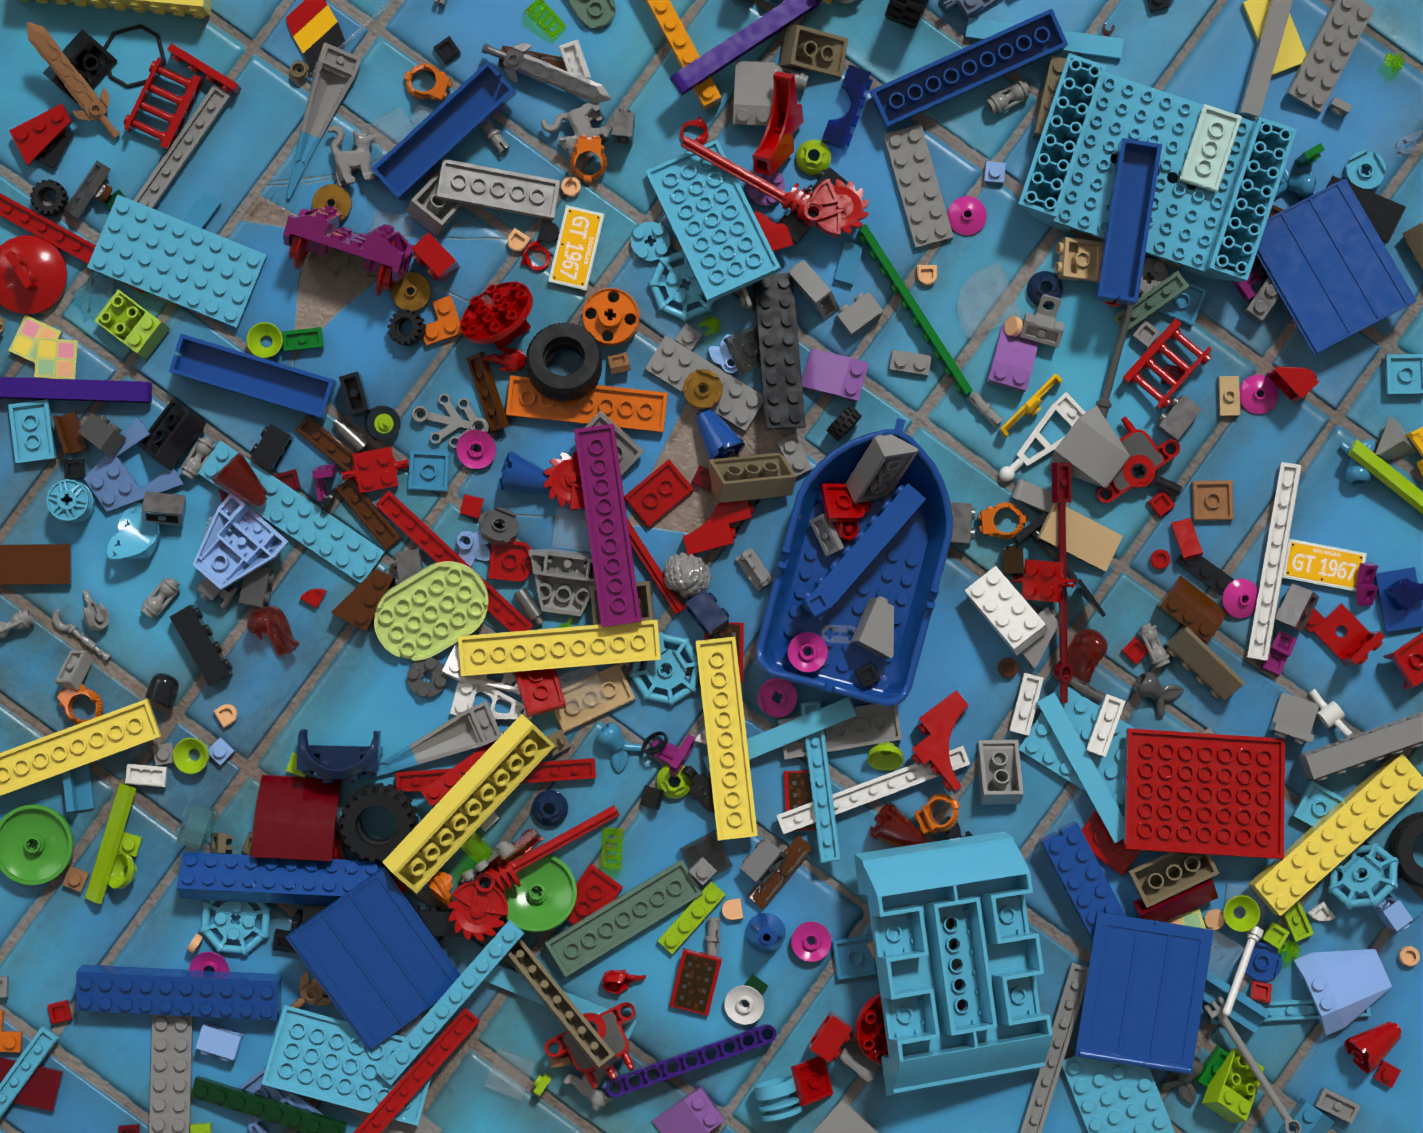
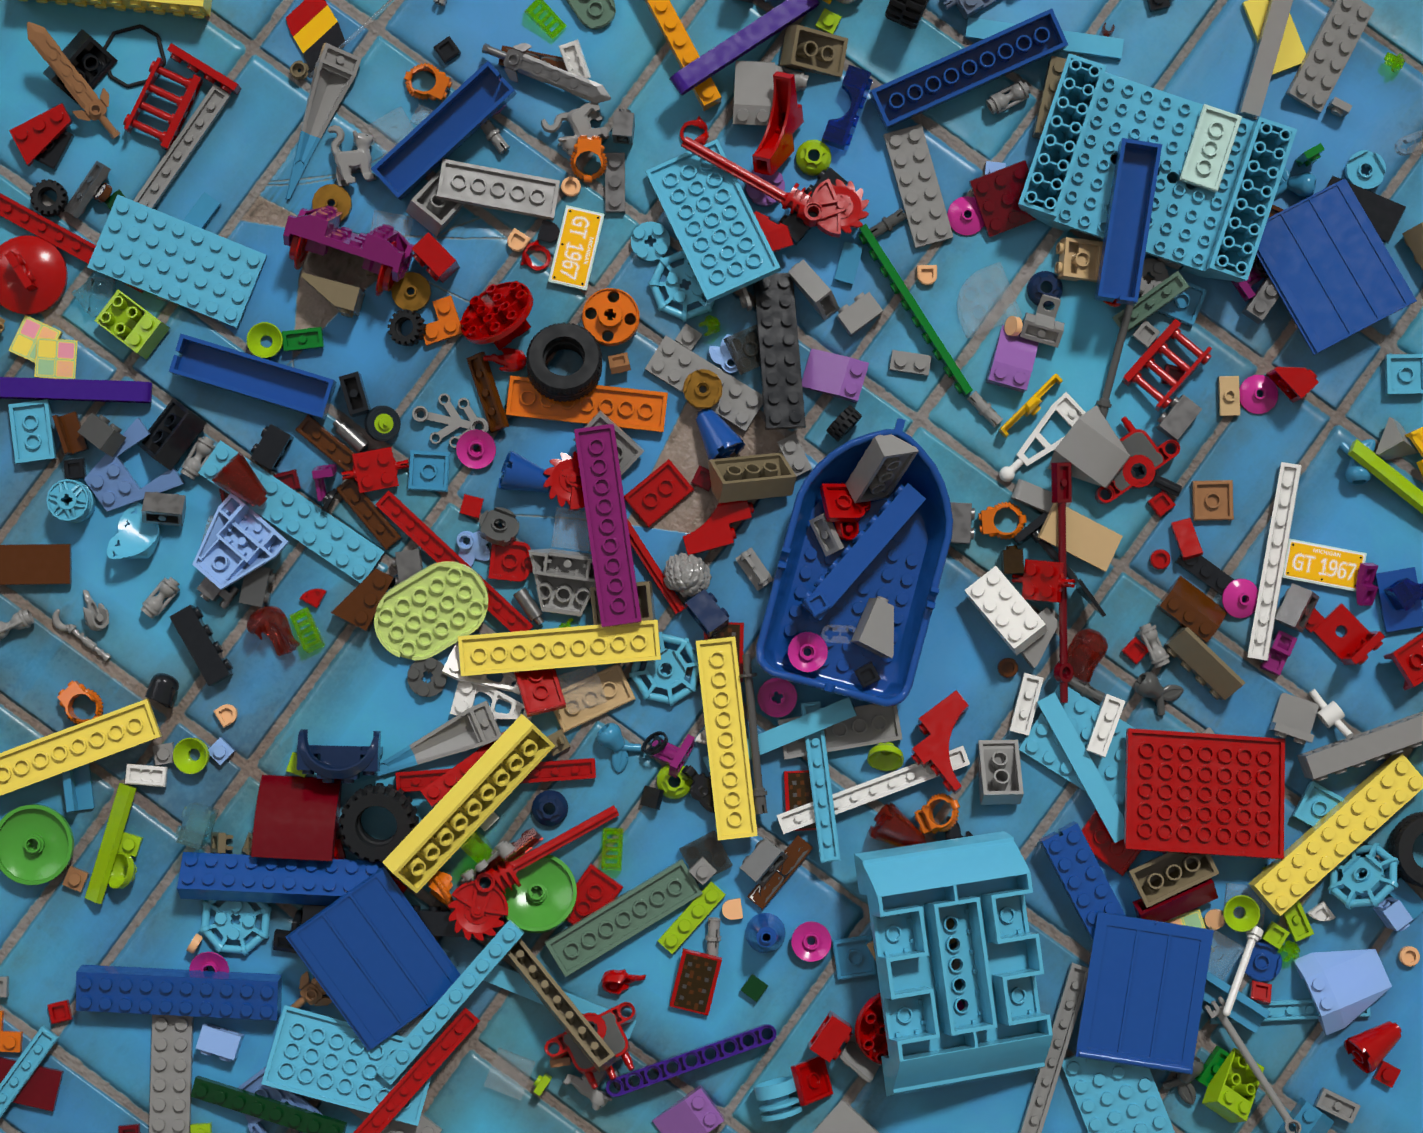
(74, 669): light grey slope -> none
(308, 647): none -> clear neon green slope
(342, 296): none -> dark tan slope
(615, 183): none -> flat silver plate
(743, 1013): white dish -> none
(758, 792): none -> dark grey bar
(828, 21): none -> lime plate
(888, 223): none -> dark grey pin
(998, 198): none -> dark red plate

